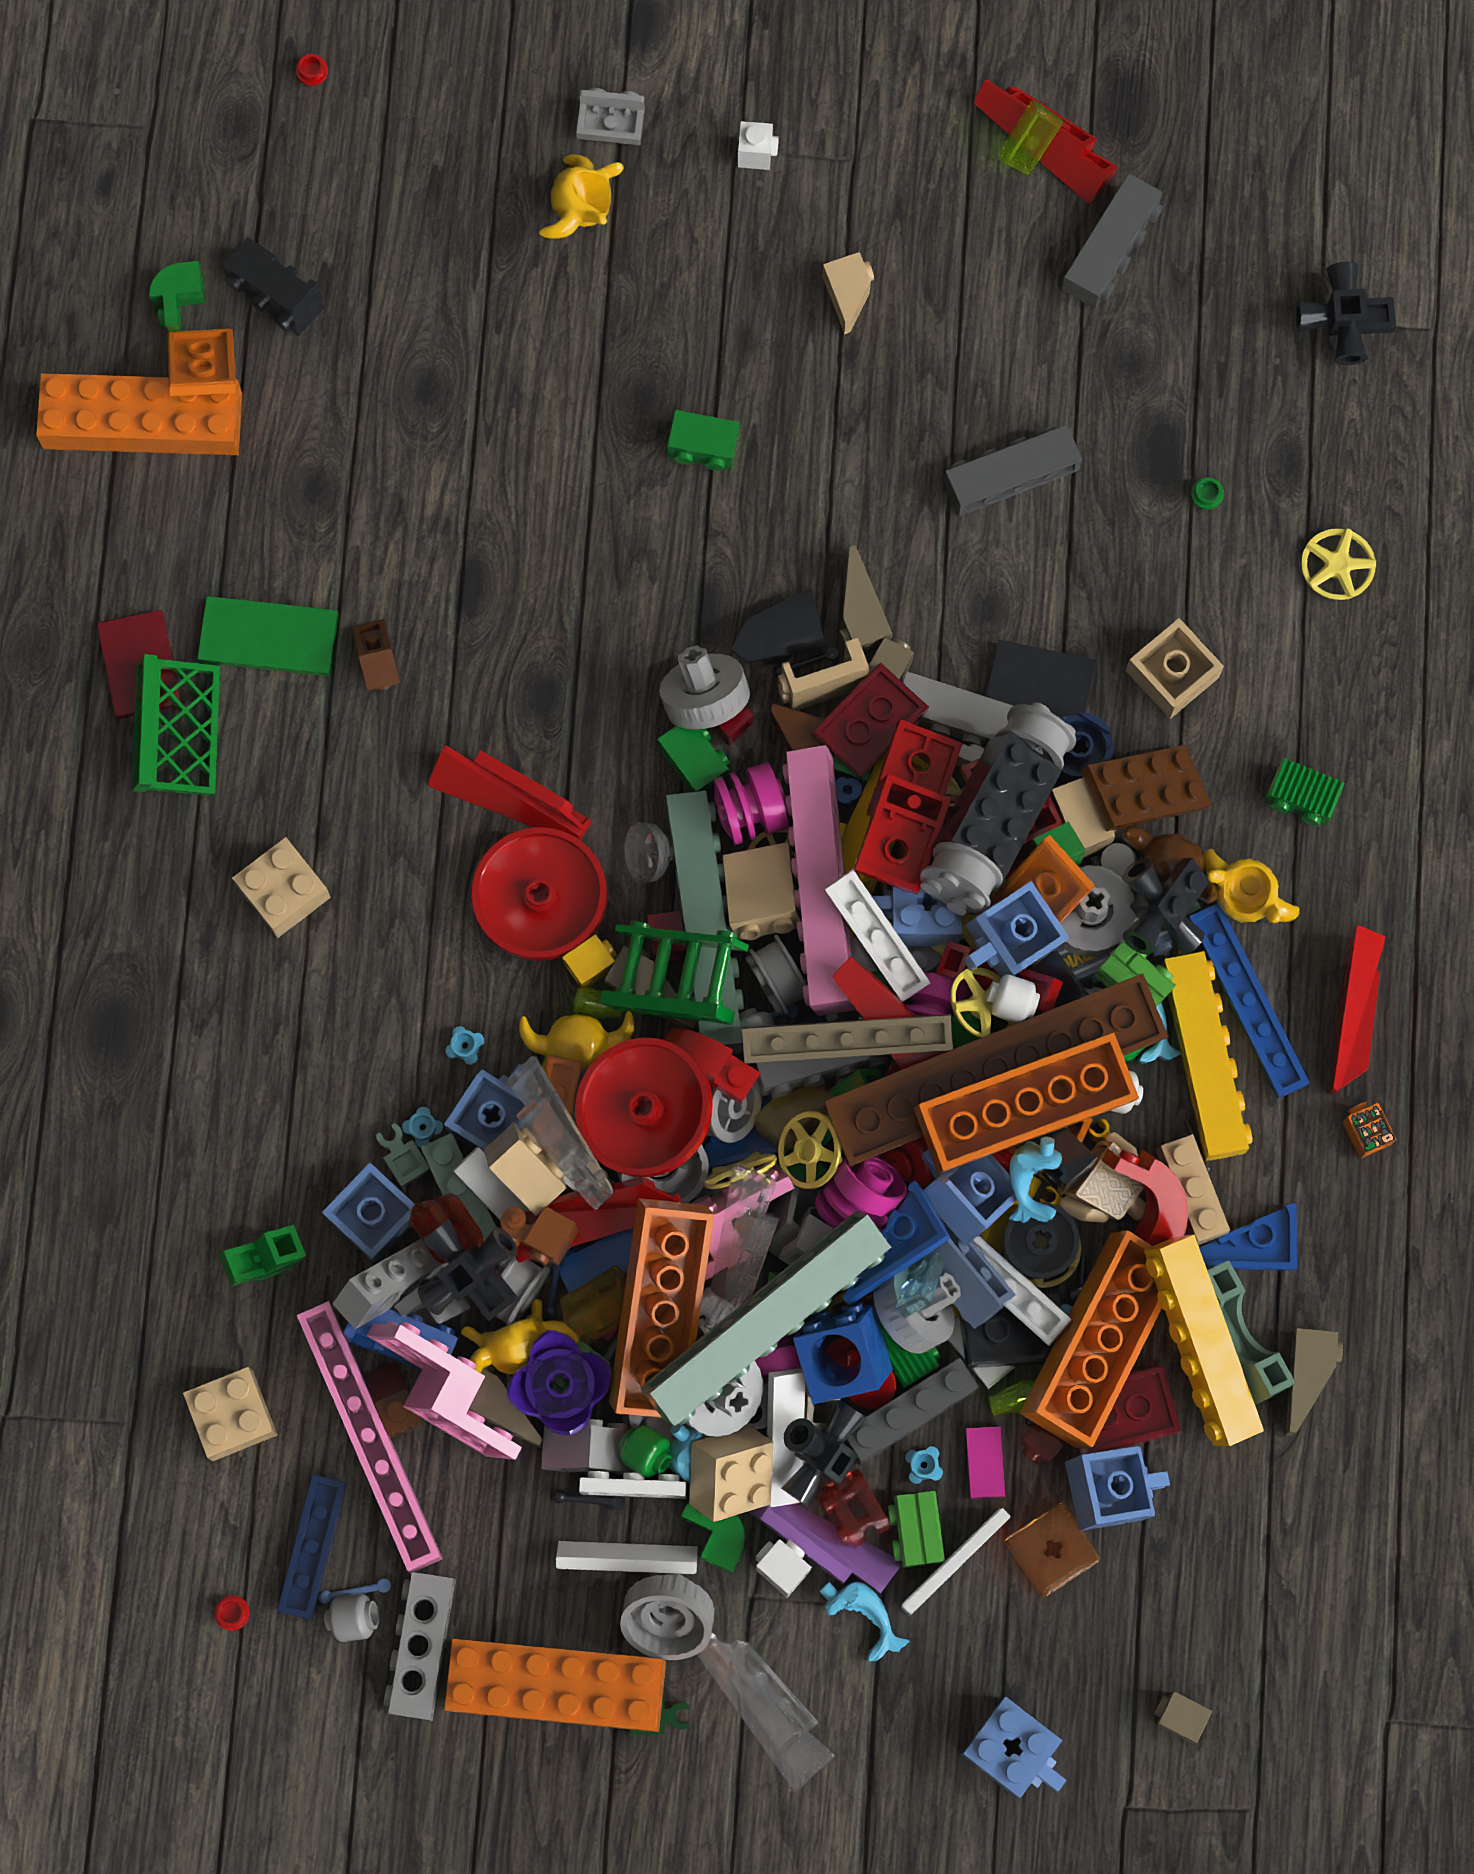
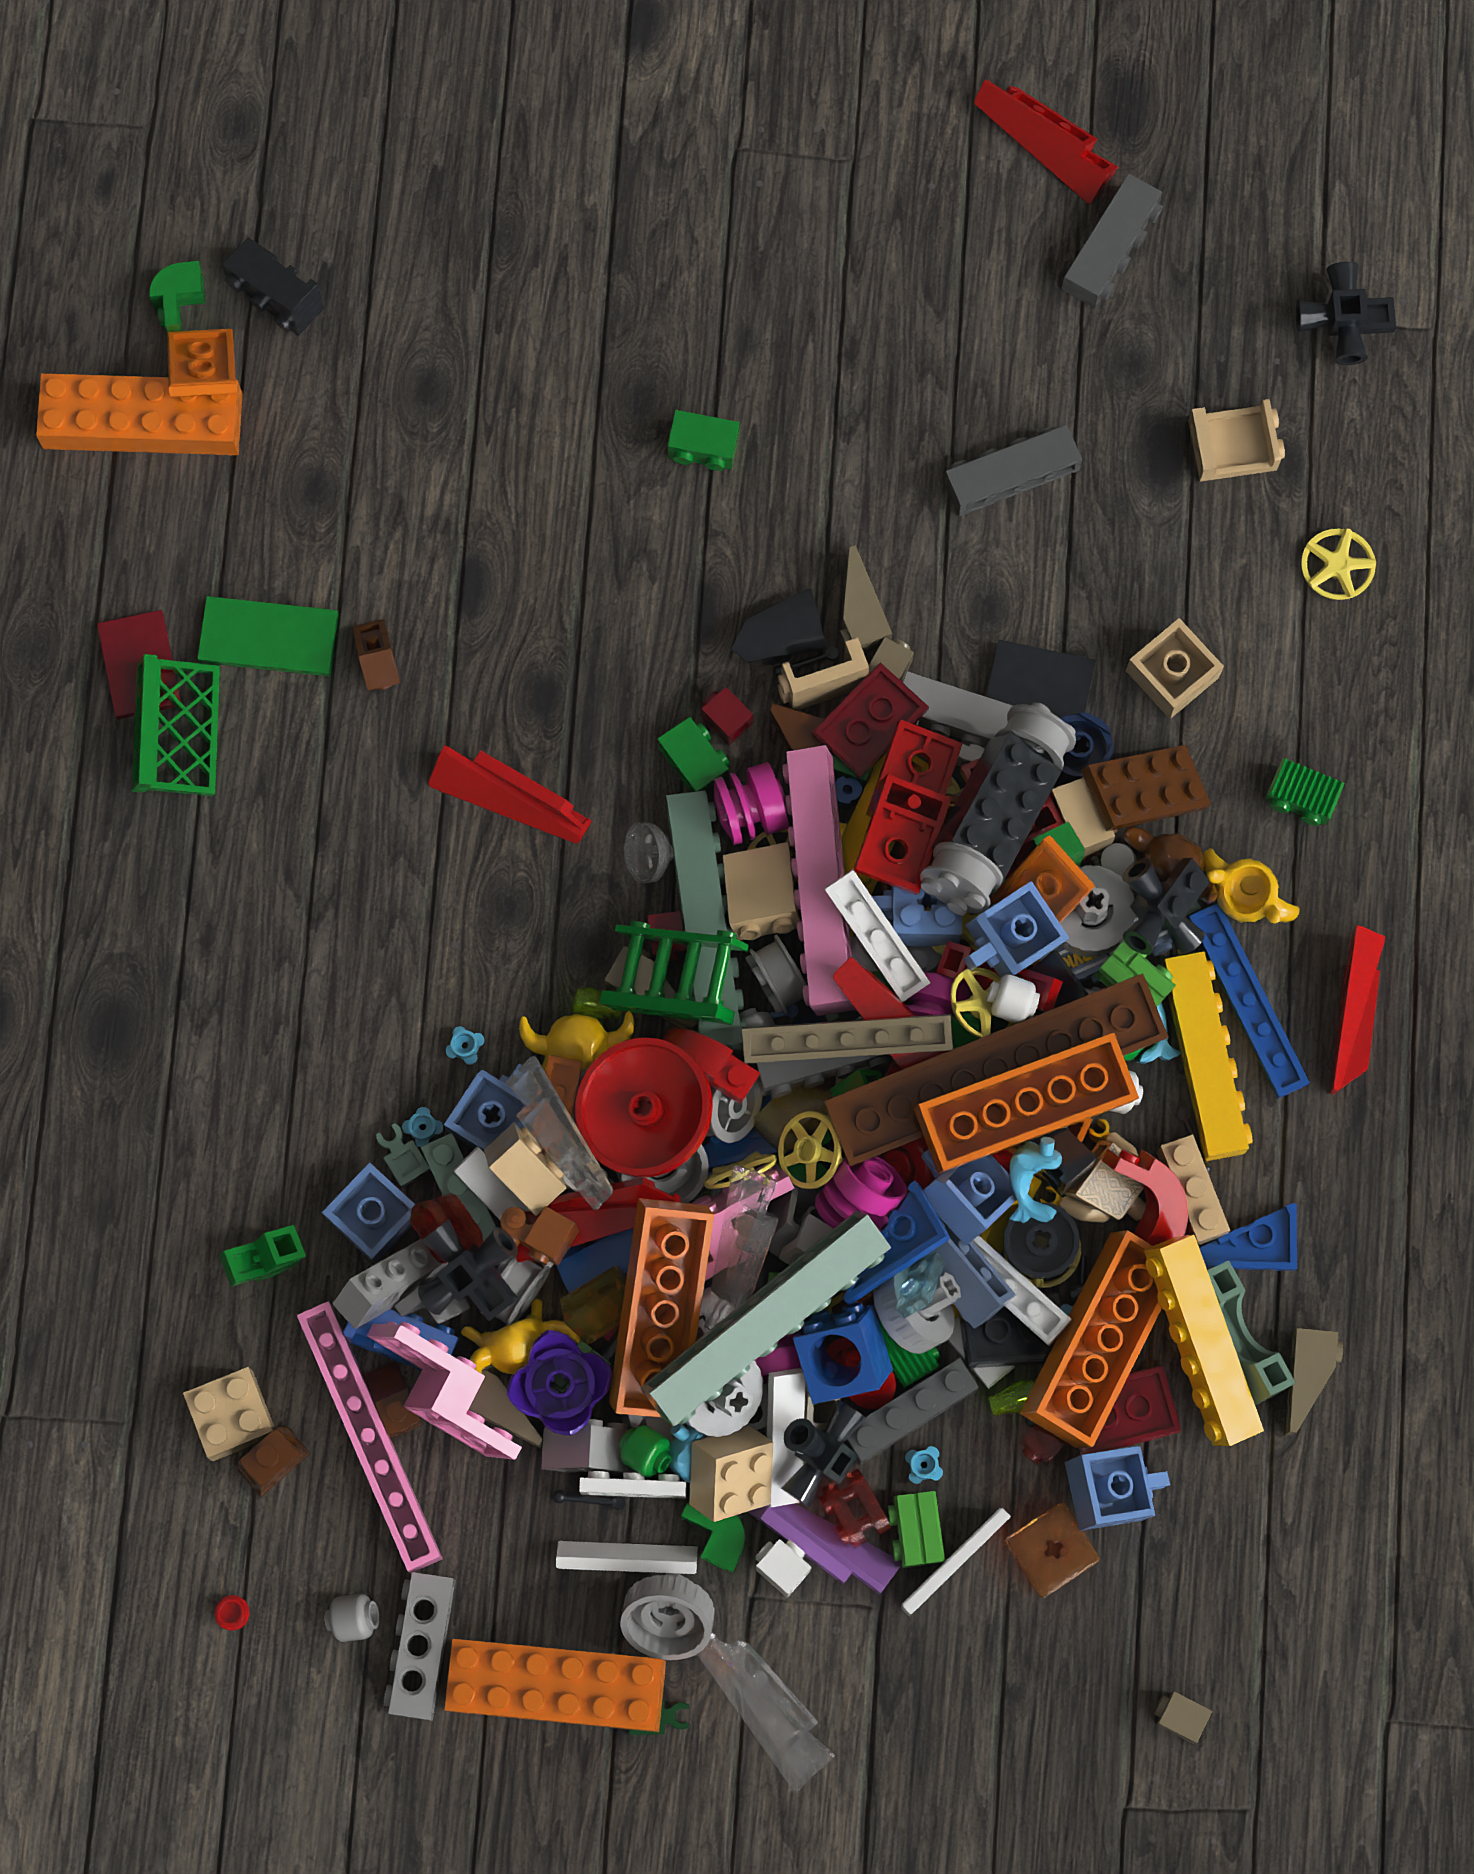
(272, 1459): none -> reddish brown torso
(281, 887): tan brick -> none
(311, 70): red plate -> none
(312, 1547): dark blue plate -> none
(383, 1586): medium blue hinge -> none
(539, 893): red dish -> none
(551, 1310): dark blue hinge -> none
(580, 196): yellow piece -> none
(590, 961): yellow brick -> none
(610, 116): light grey bracket -> none
(715, 687): light grey piece -> none
(756, 145): white brick -> none
(848, 287): tan slope -> none
(862, 1598): medium azure animal -> none
(985, 1462): dark pink tile -> none
(1030, 138): clear neon green slope -> none
(1035, 1744): medium blue hinge -> none
(1207, 493): green plate -> none
(1236, 441): none -> tan panel
(1368, 1129): brick -> none

